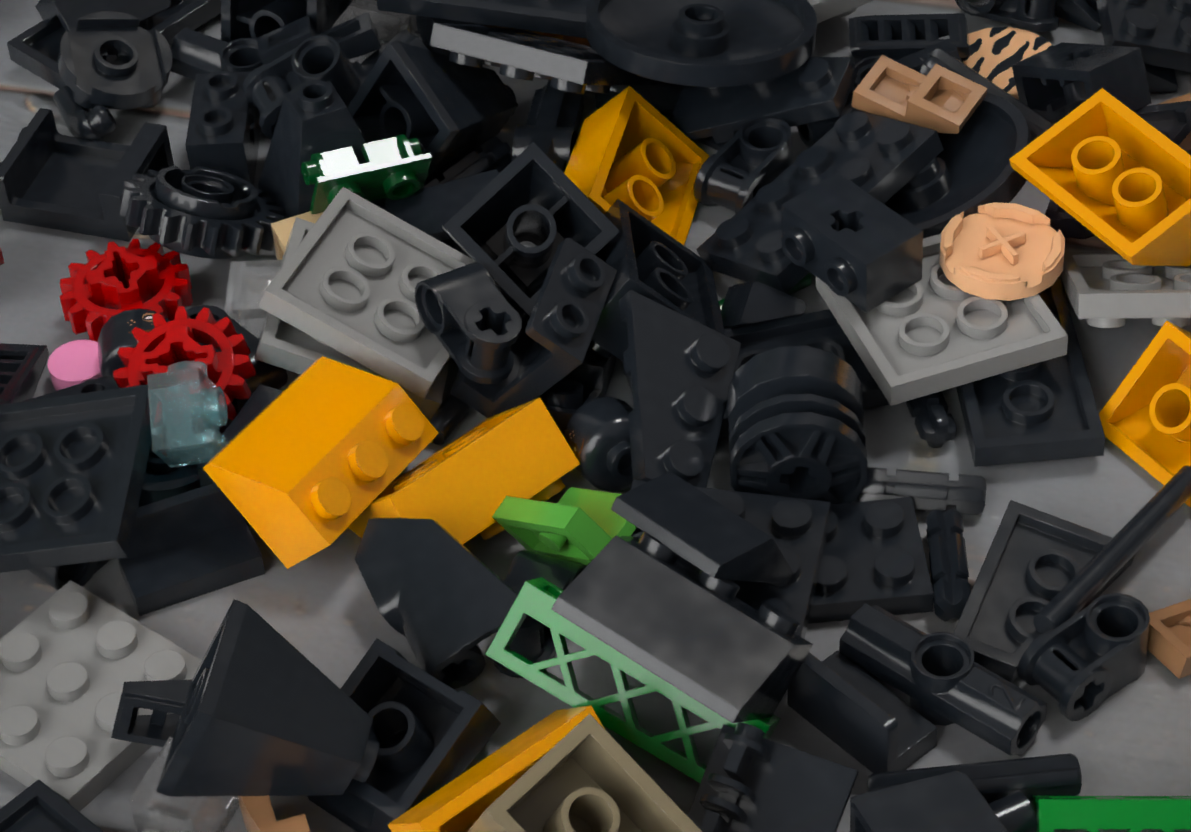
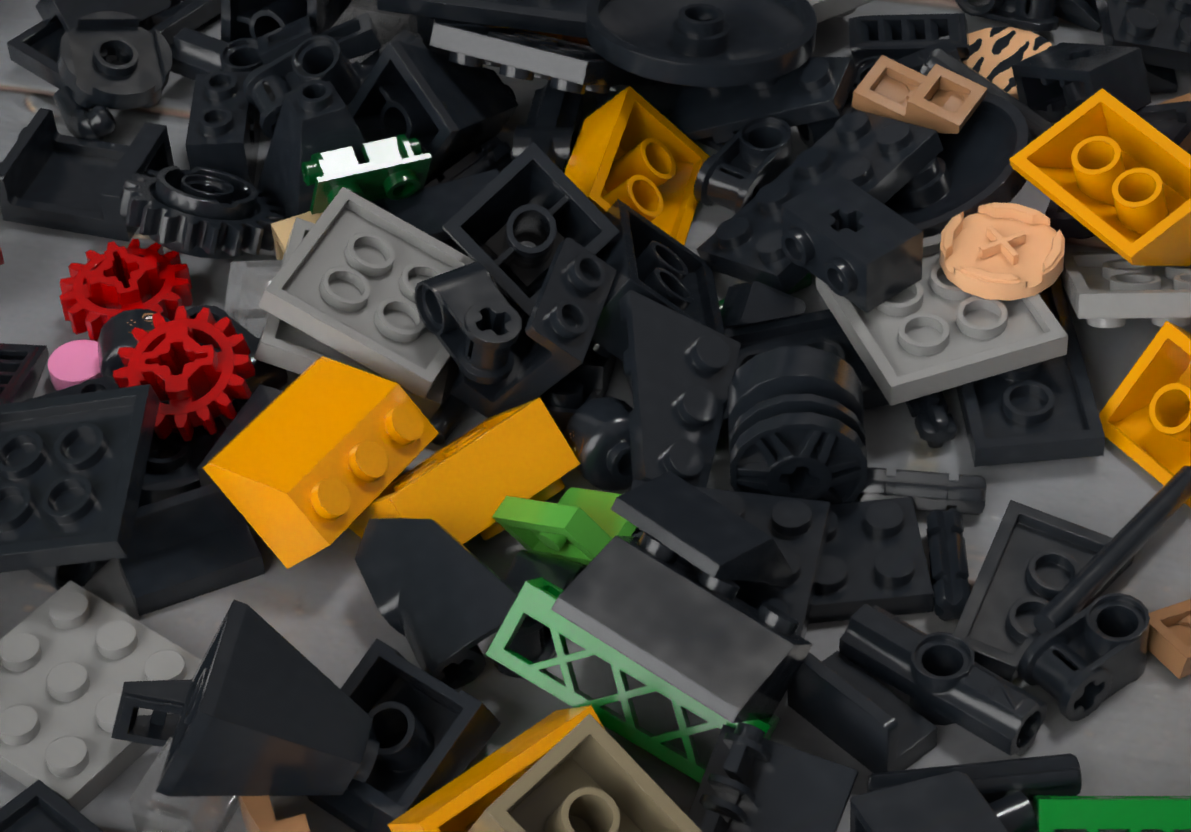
(186, 414): clear light blue brick -> none

